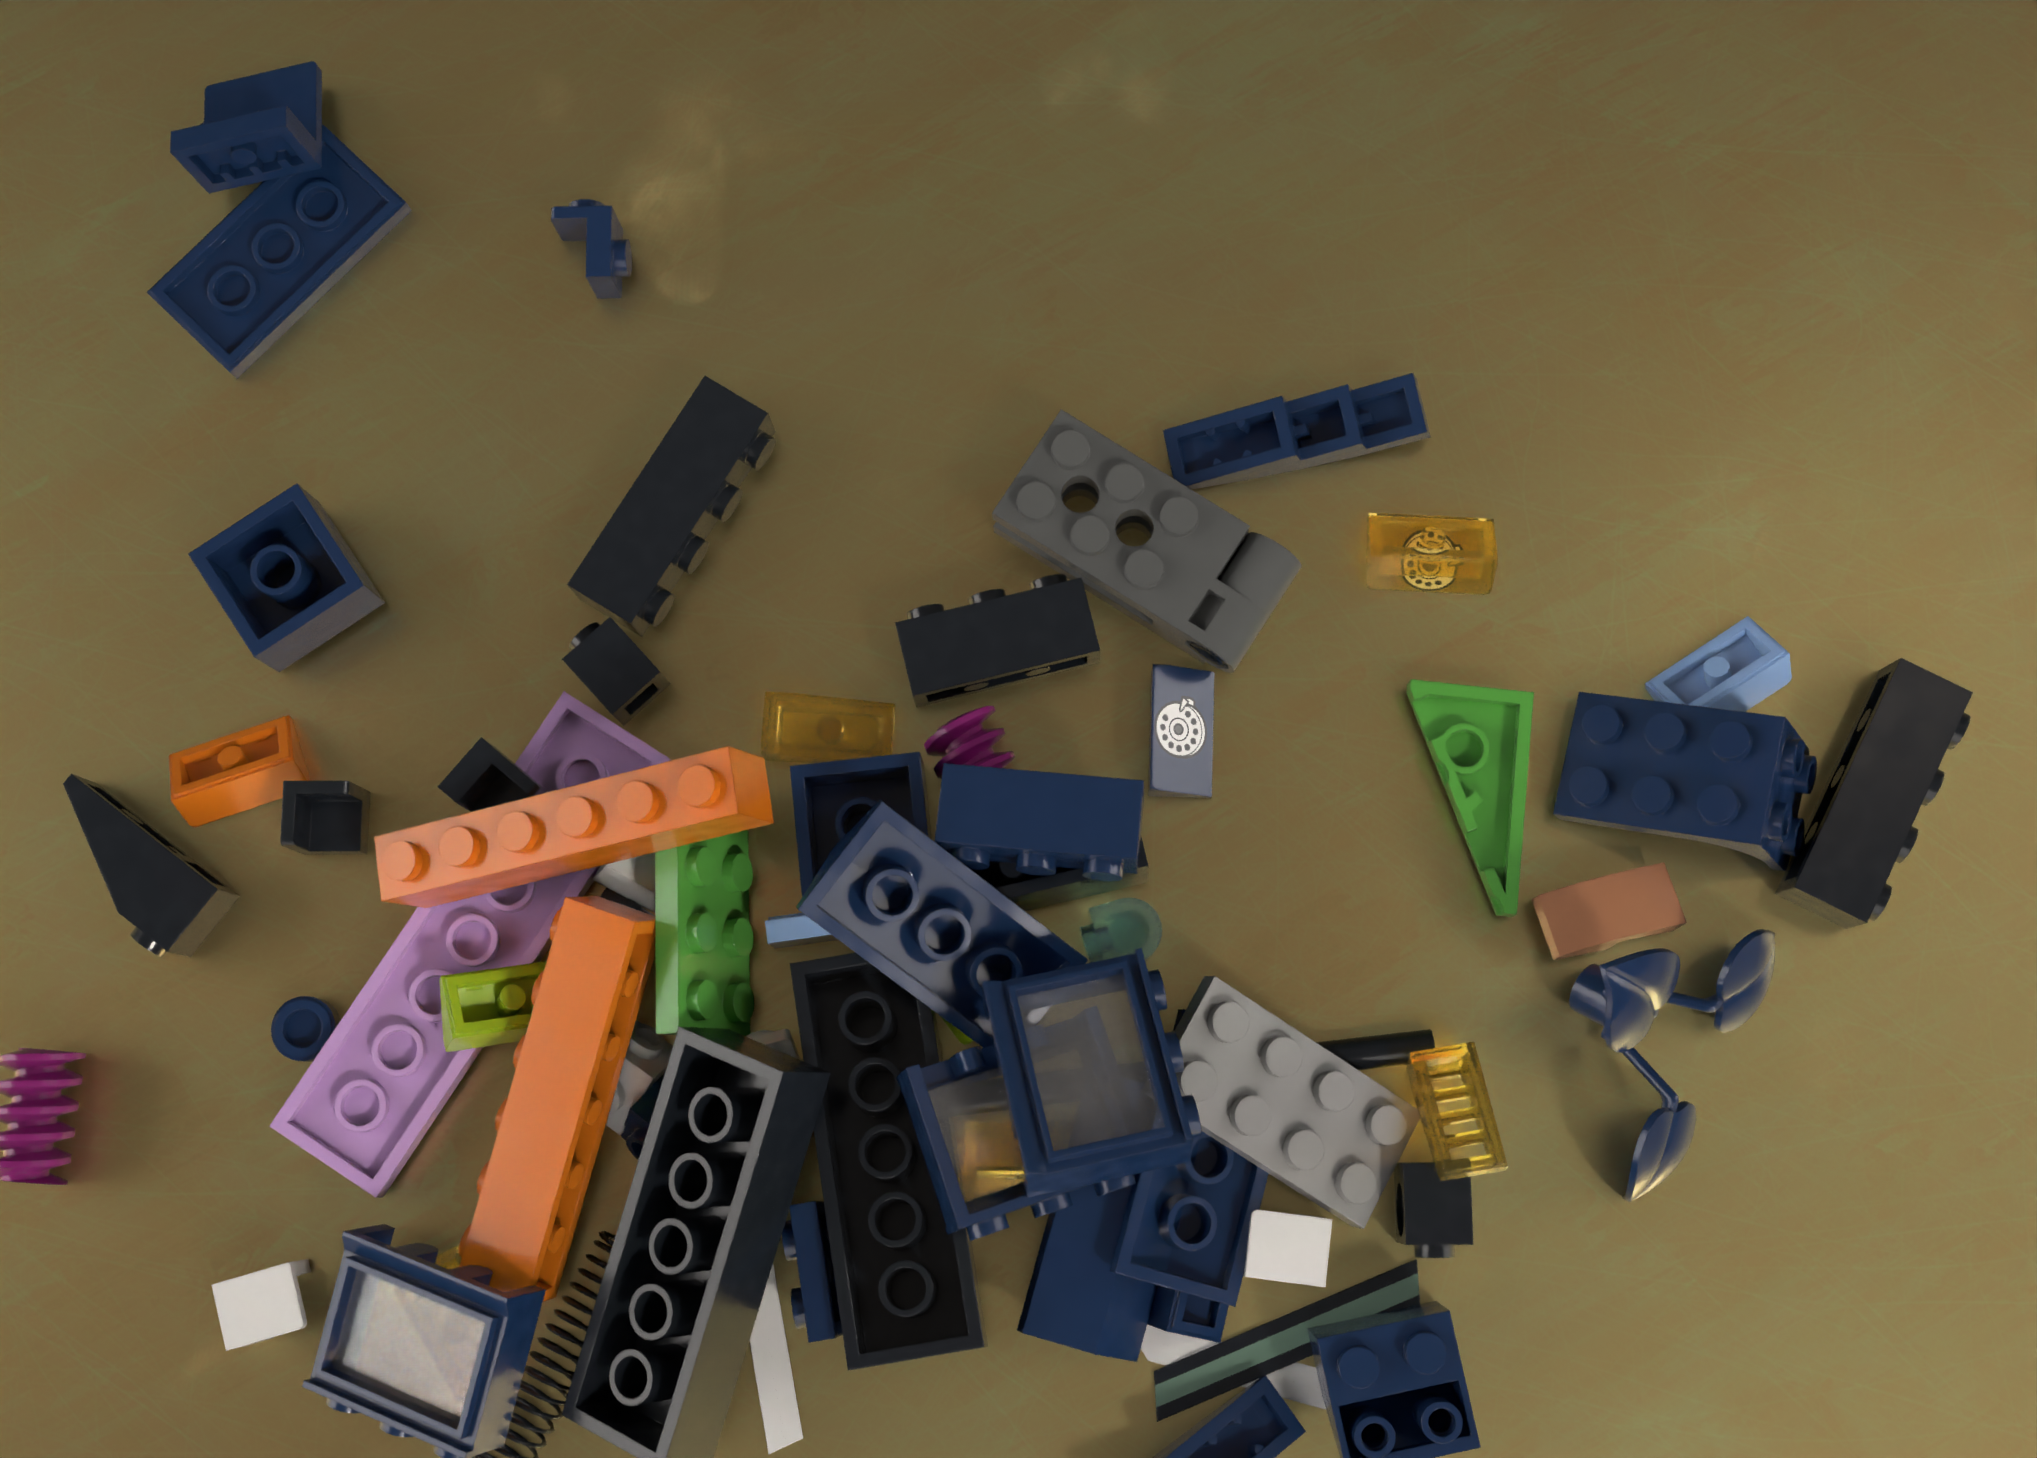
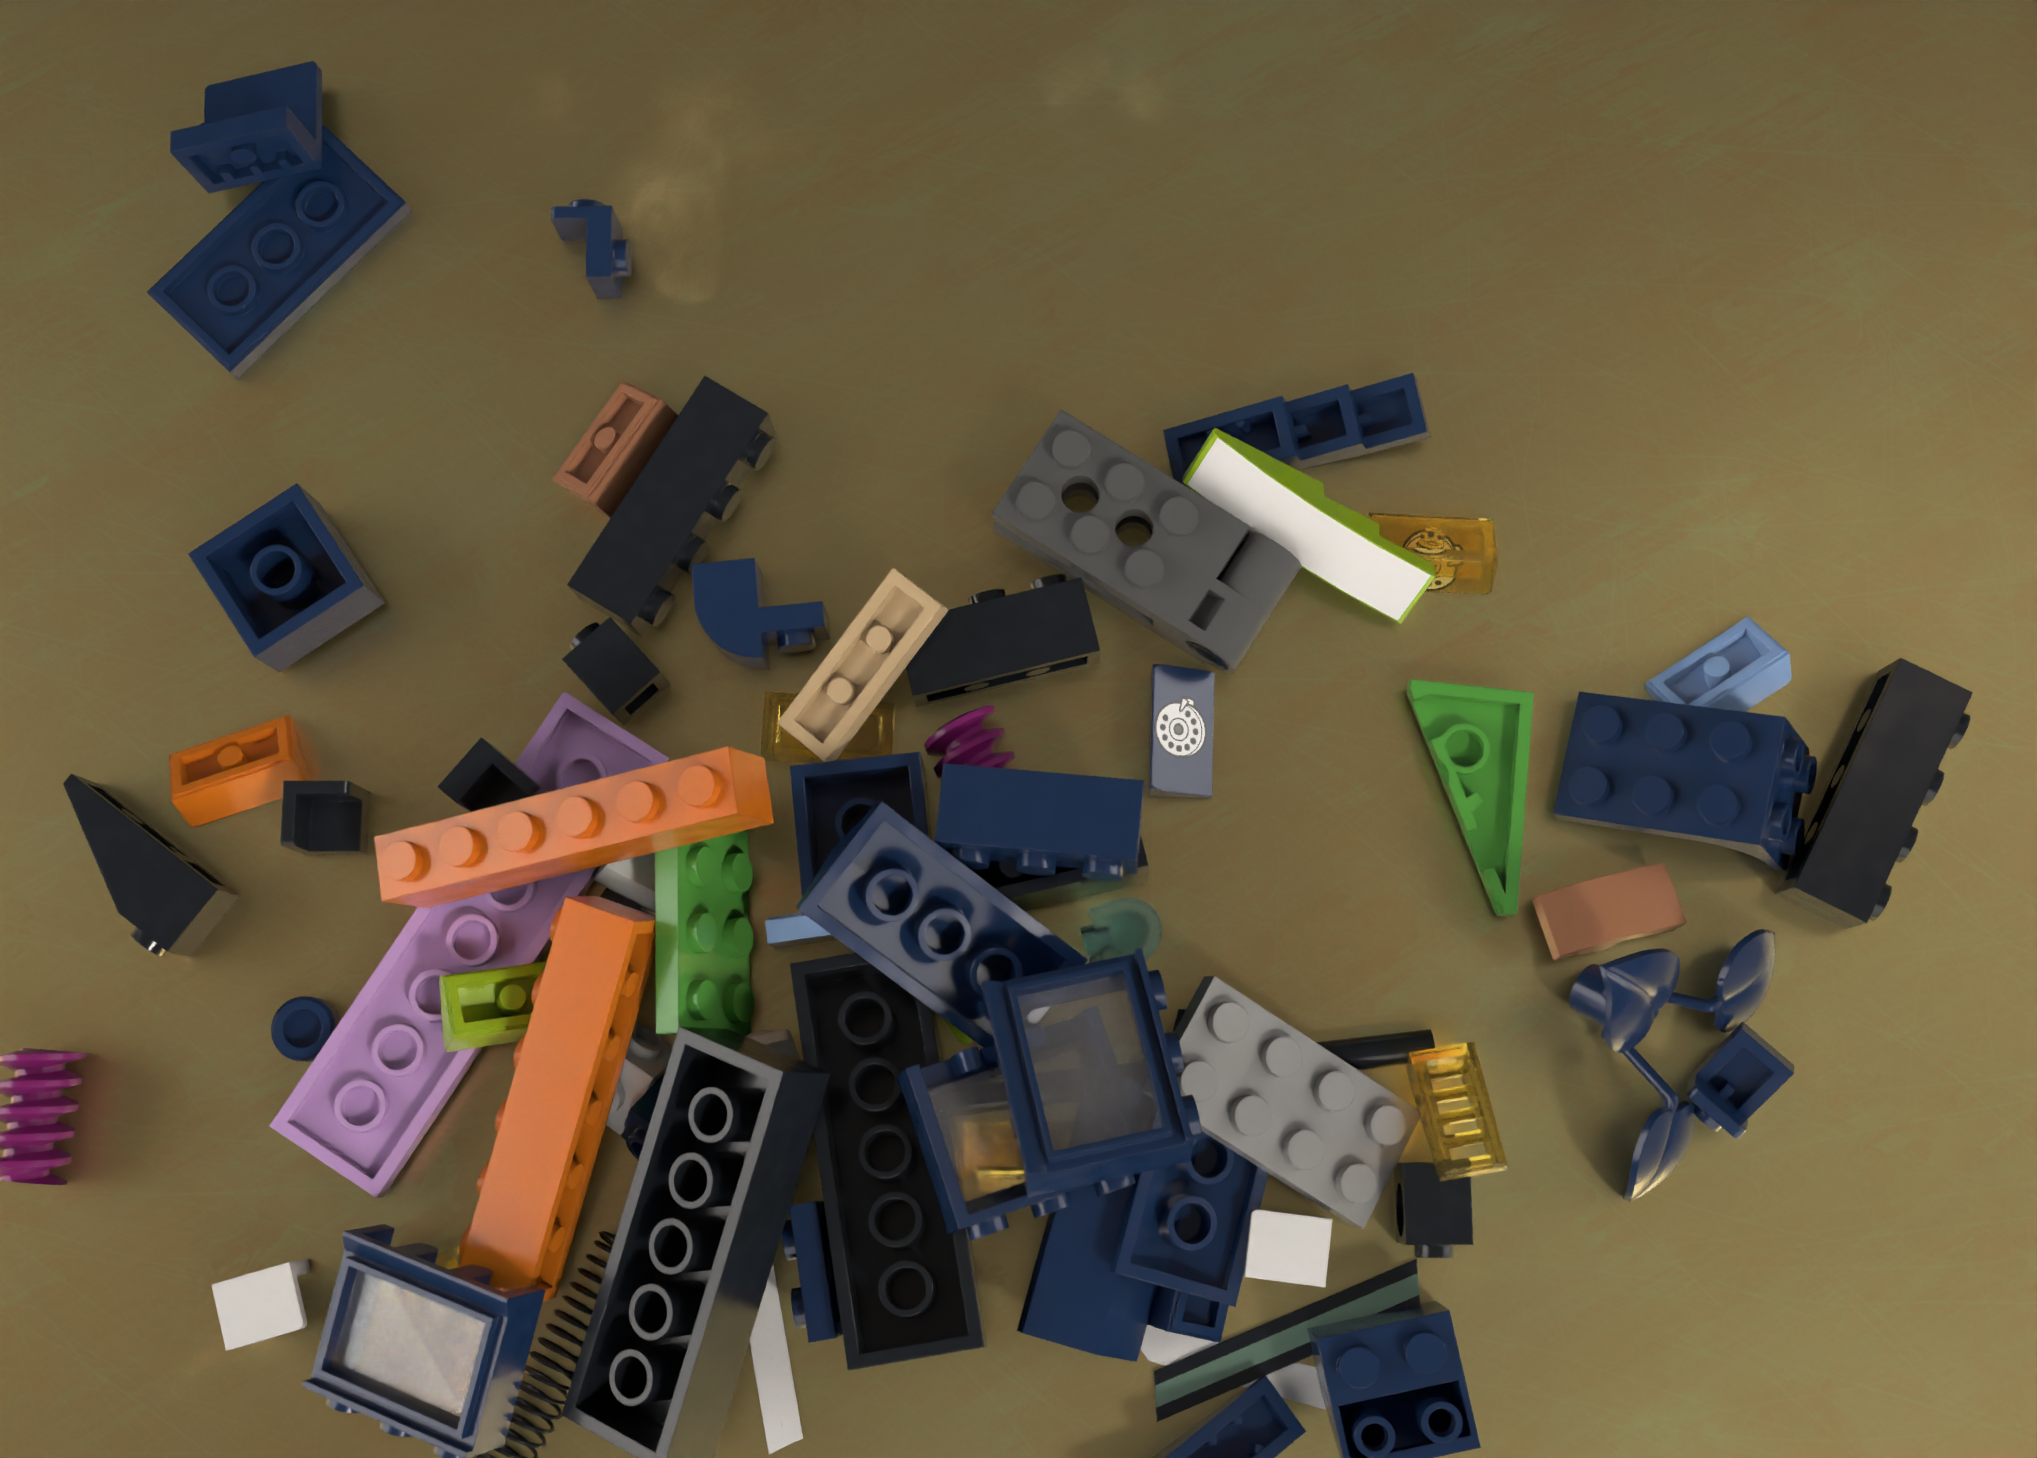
(616, 448): none -> nougat slope
(735, 617): none -> dark blue brick
(862, 666): none -> tan plate
(1317, 530): none -> white slope
(1736, 1080): none -> dark blue bracket

